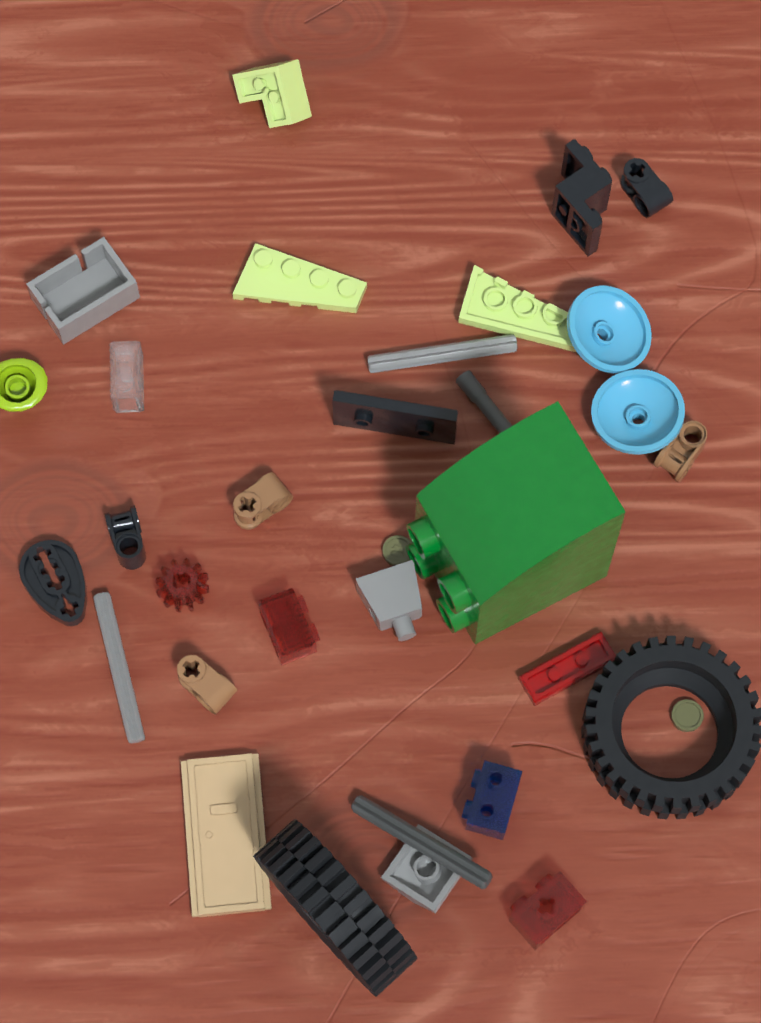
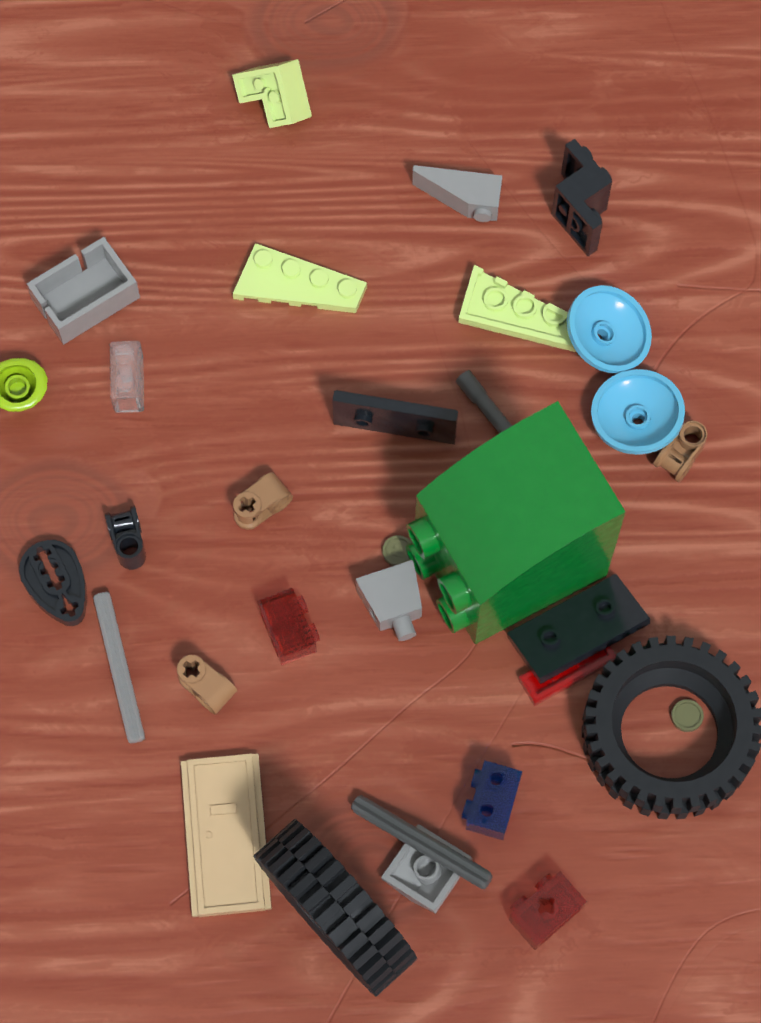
(182, 575): clear red gear -> none
(442, 353): light grey axle -> none
(466, 192): none -> light grey slope
(578, 628): none -> black plate
(645, 187): black piece -> none

